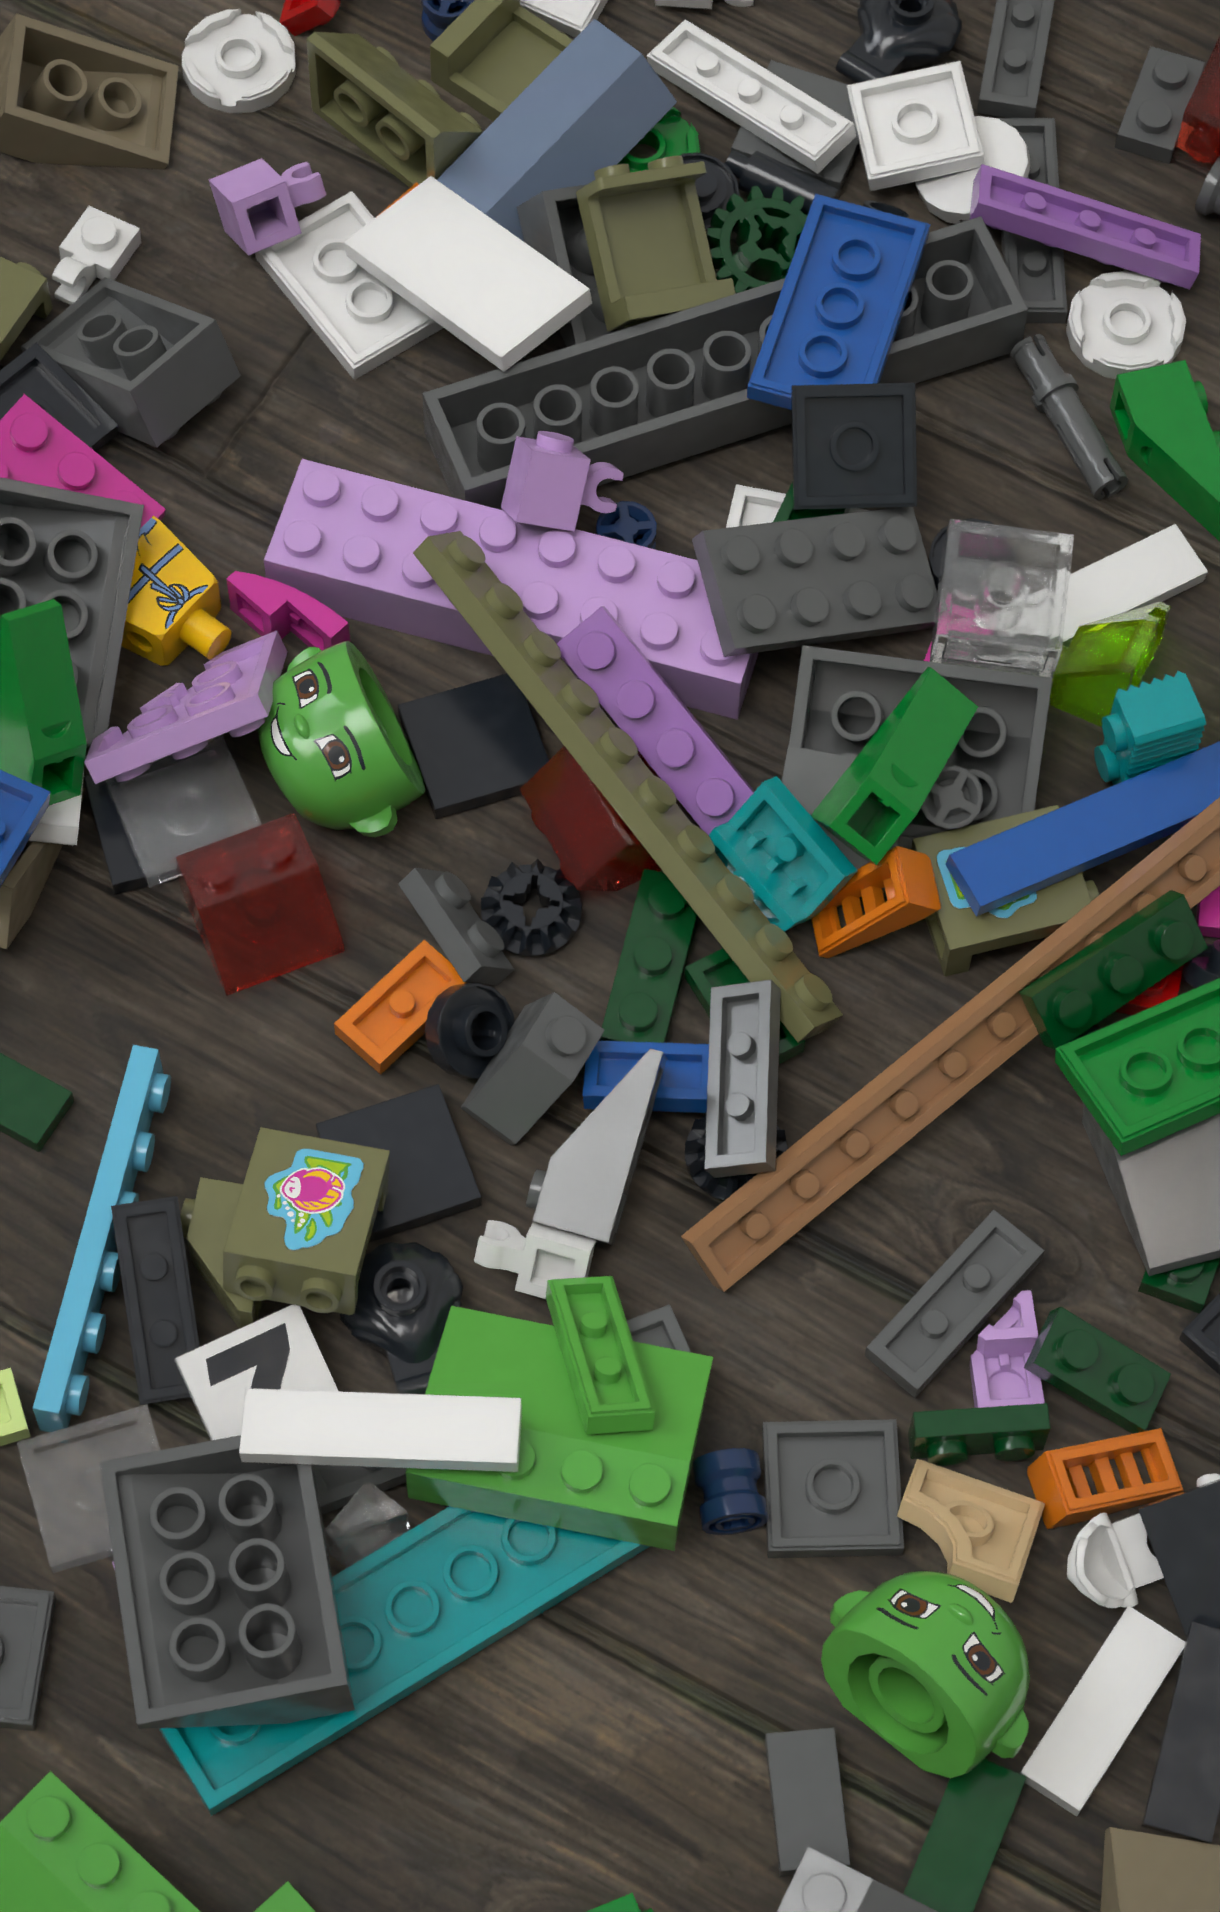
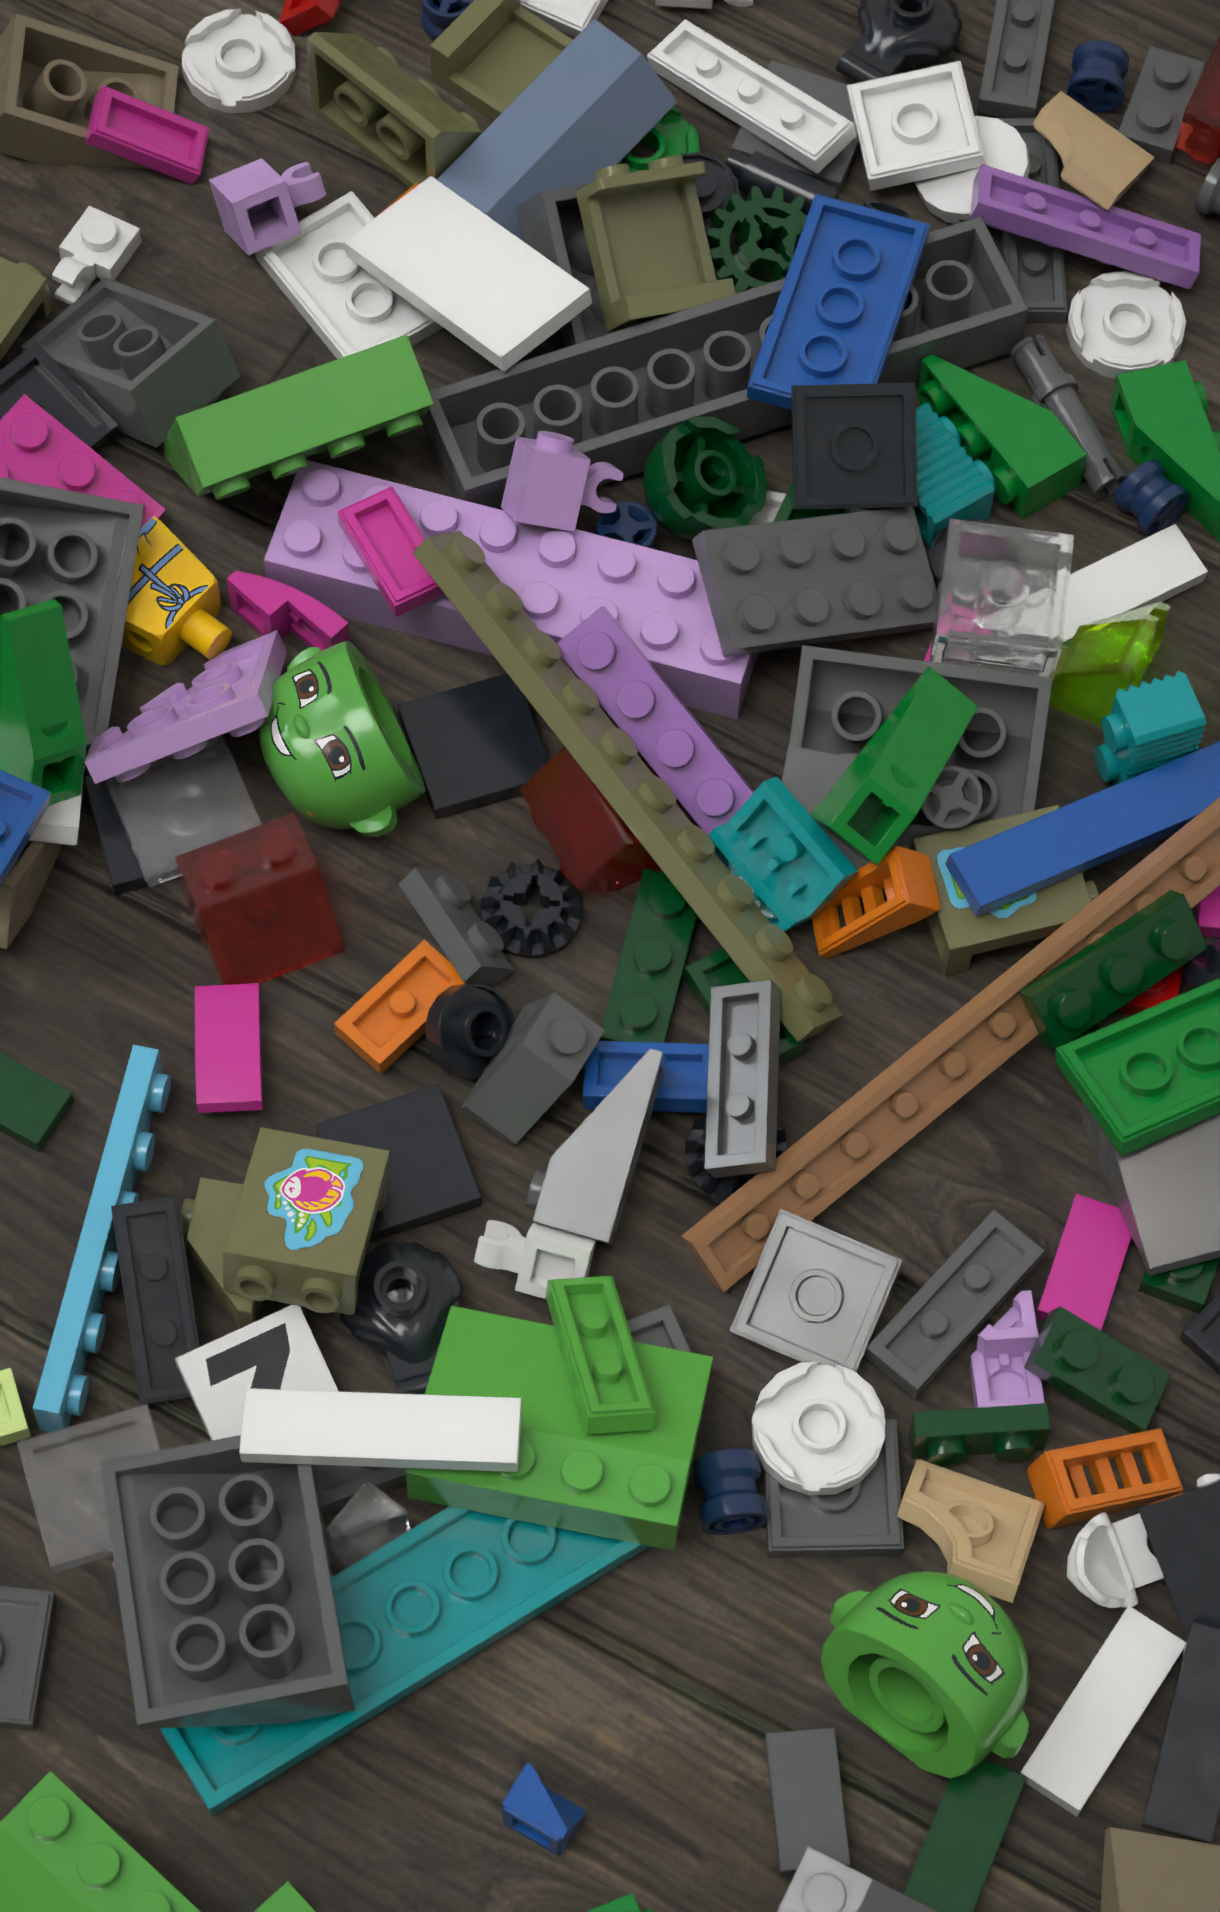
(147, 135): none -> dark pink tile
(228, 1048): none -> dark pink slope
(298, 418): none -> bright green slope
(385, 543): none -> dark pink tile
(541, 1813): none -> blue slope
(703, 479): none -> dark green cylinder
(816, 1294): none -> tile
(818, 1428): none -> white tile
(947, 478): none -> teal brick
(1018, 440): none -> green slope
(1087, 1262): none -> dark pink tile
(1093, 154): none -> tan tile
(1098, 75): none -> dark blue wheel
(1151, 497): none -> dark blue wheel

